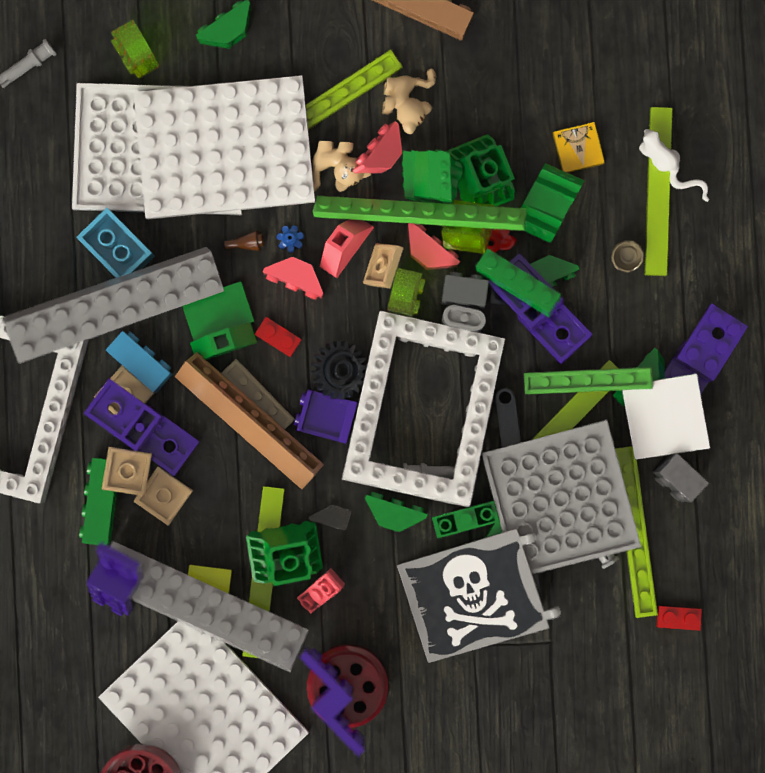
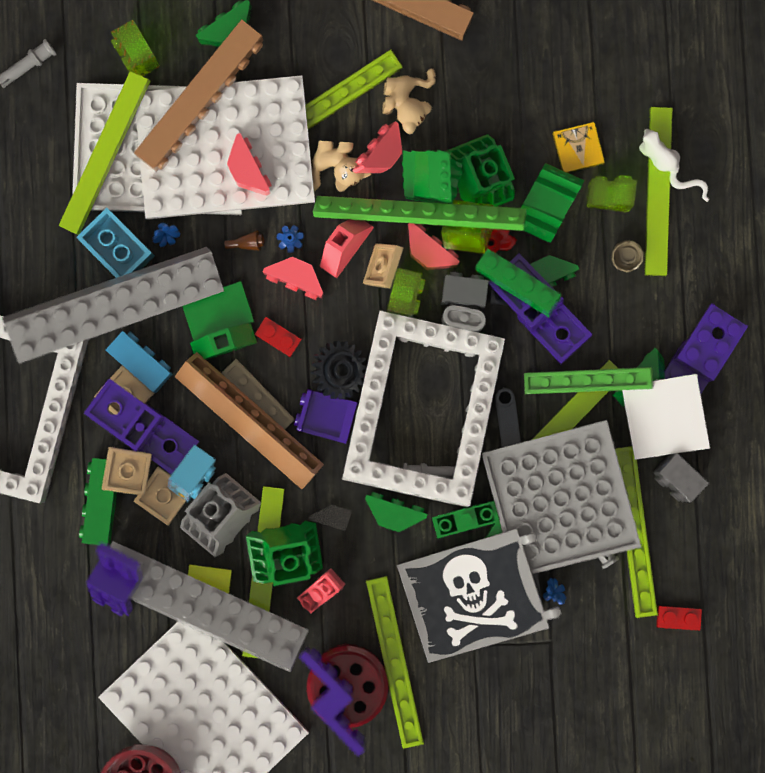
(104, 153): none -> lime tile
(165, 234): none -> blue plant
(191, 473): none -> medium azure brick
(199, 95): none -> medium nougat brick
(219, 514): none -> light grey slope
(246, 168): none -> coral slope
(394, 662): none -> lime tile
(554, 592): none -> blue plant
(611, 195): none -> clear neon green brick

